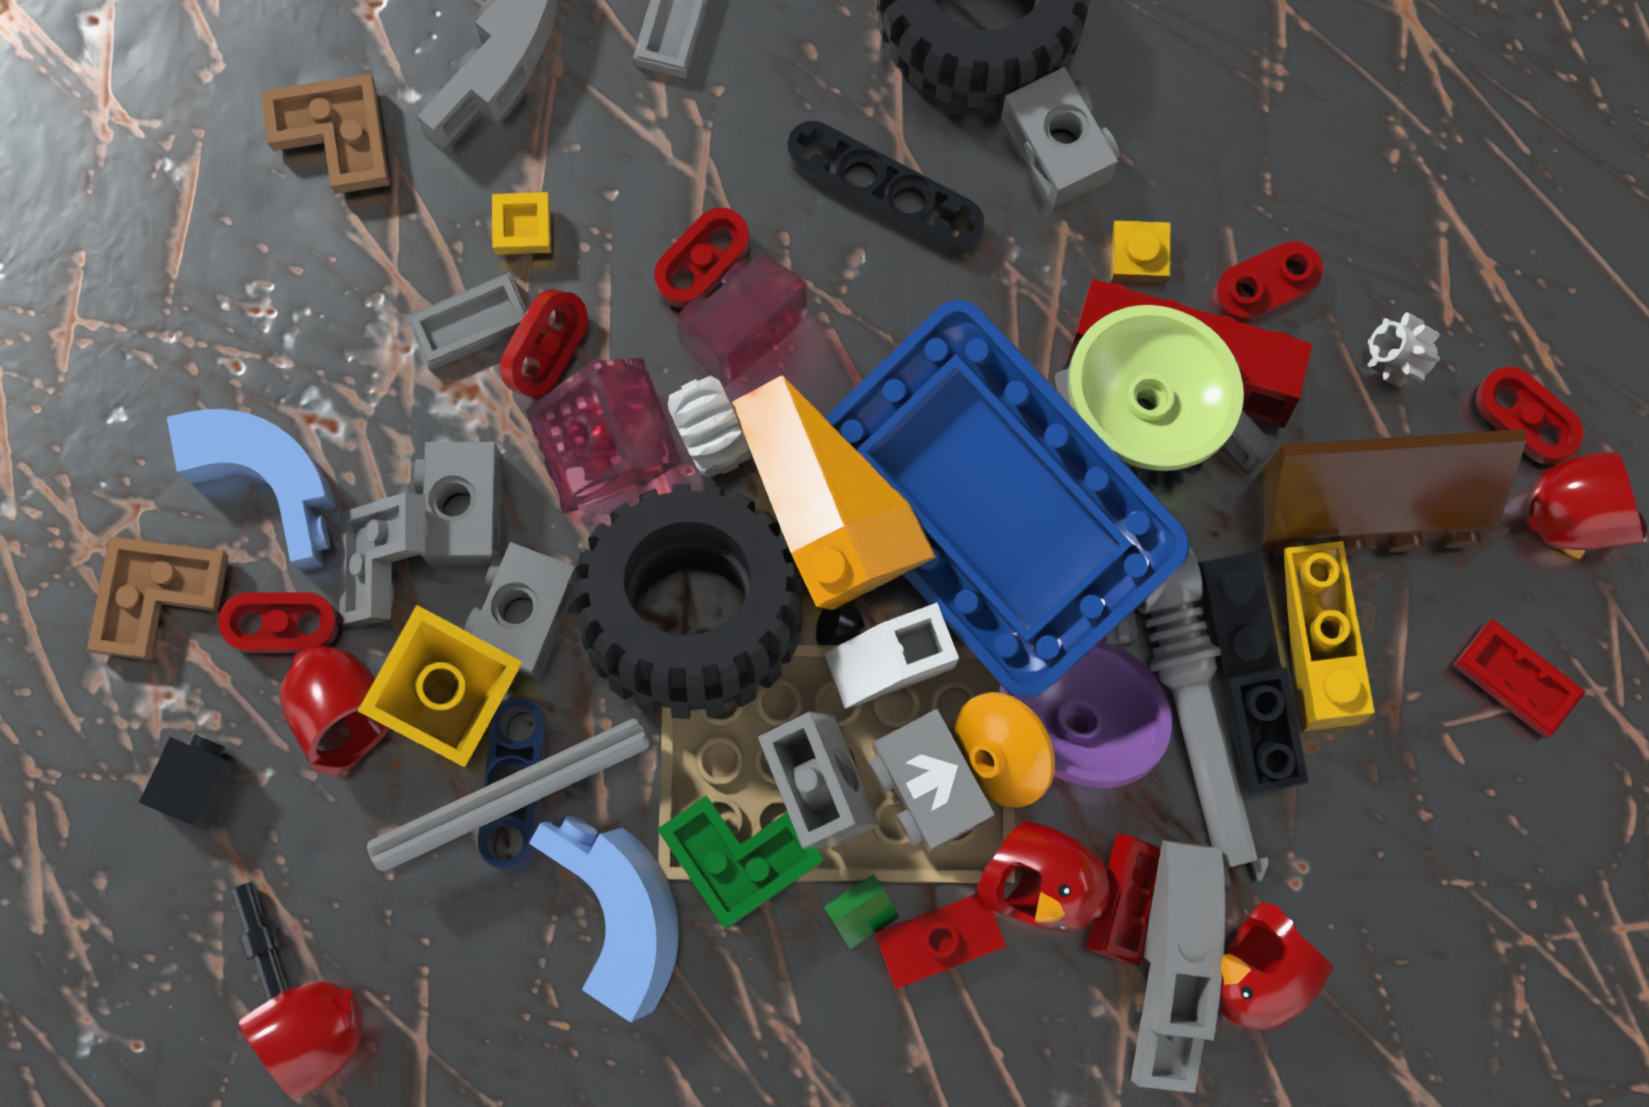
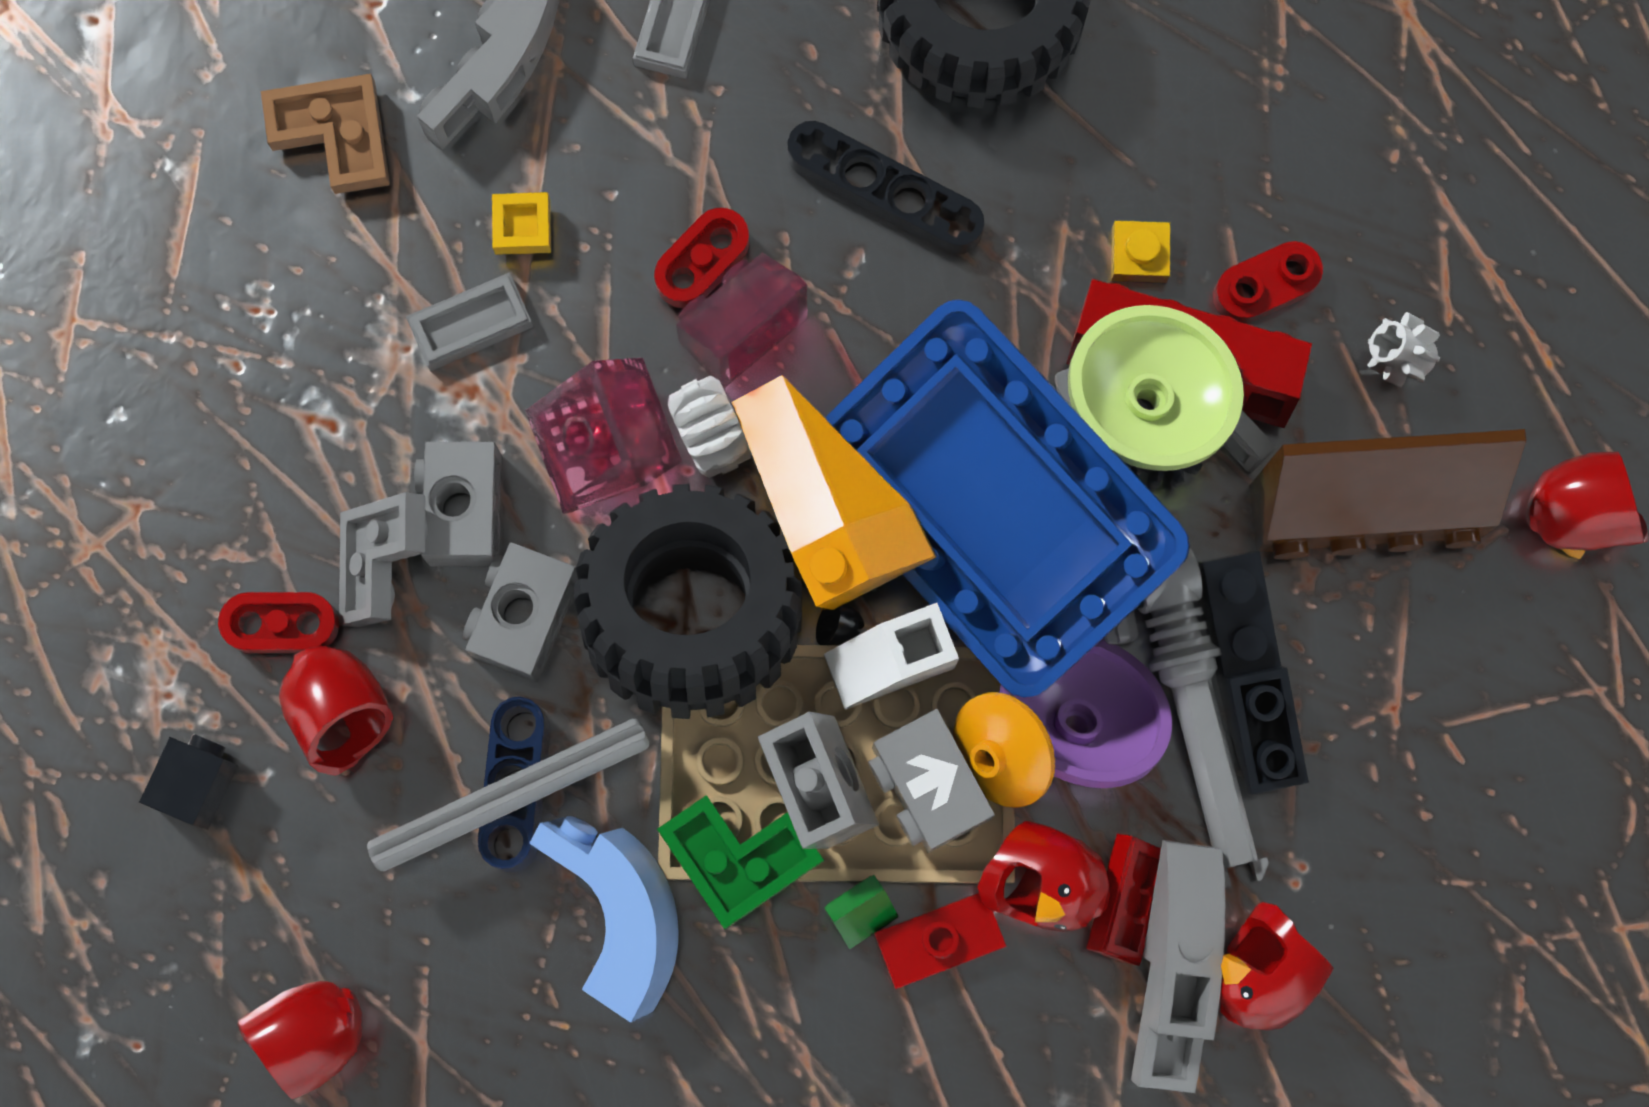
(140, 579): medium nougat plate -> none
(236, 443): light blue arch -> none
(259, 940): black bar -> none
(440, 686): yellow slope -> none
(543, 344): red plate -> none
(1060, 168): light grey brick -> none
(1325, 639): yellow slope -> none
(1519, 678): red plate -> none
(1531, 410): red plate -> none

